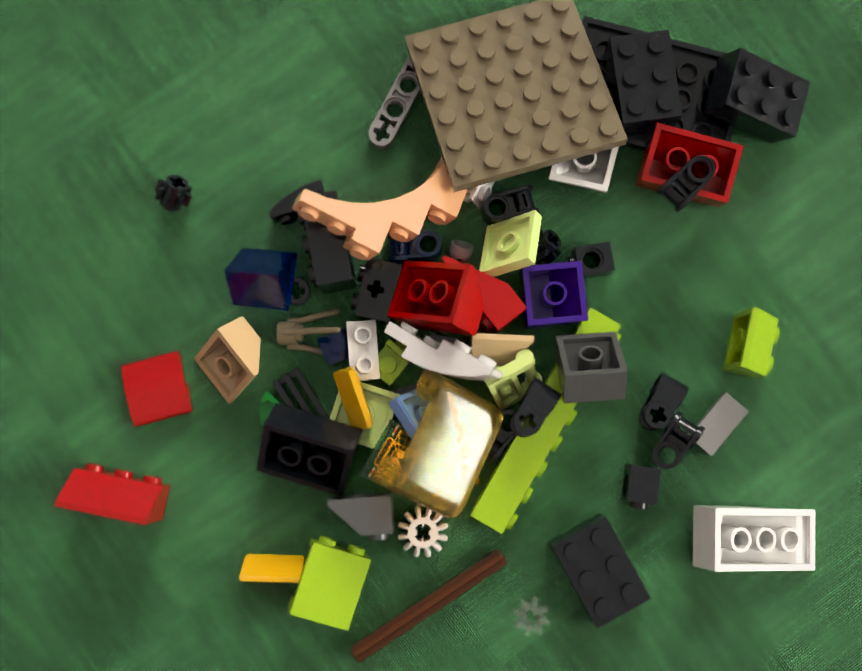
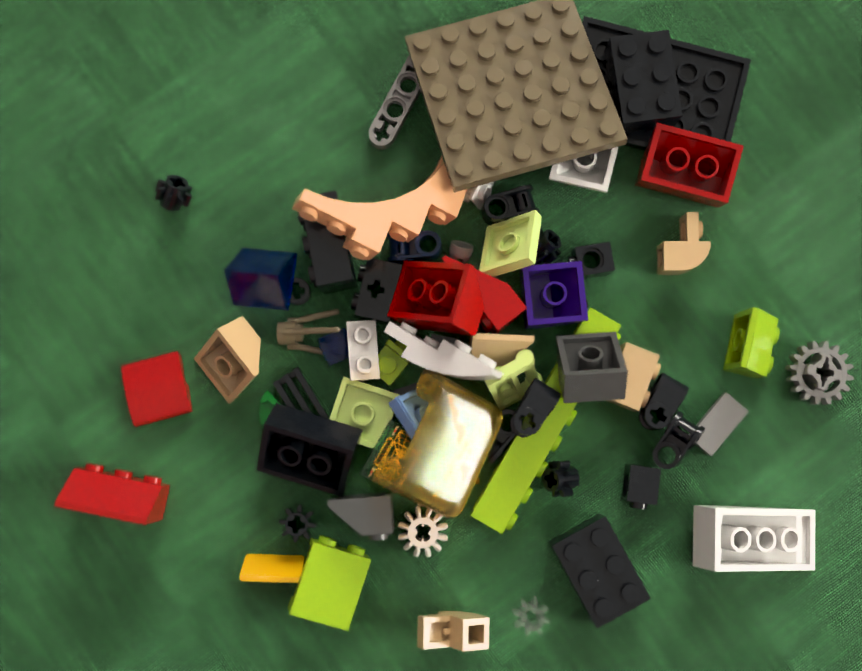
(283, 212): black slope -> none
(291, 528): none -> black gear
(353, 398): yellow slope -> none
(428, 606): reddish brown axle -> none
(453, 629): none -> tan brick
(561, 478): none -> black gear
(641, 368): none -> tan brick
(684, 185): black piece -> none
(686, 254): none -> tan brick
(757, 96): black brick -> none
(825, 361): none -> light grey gear

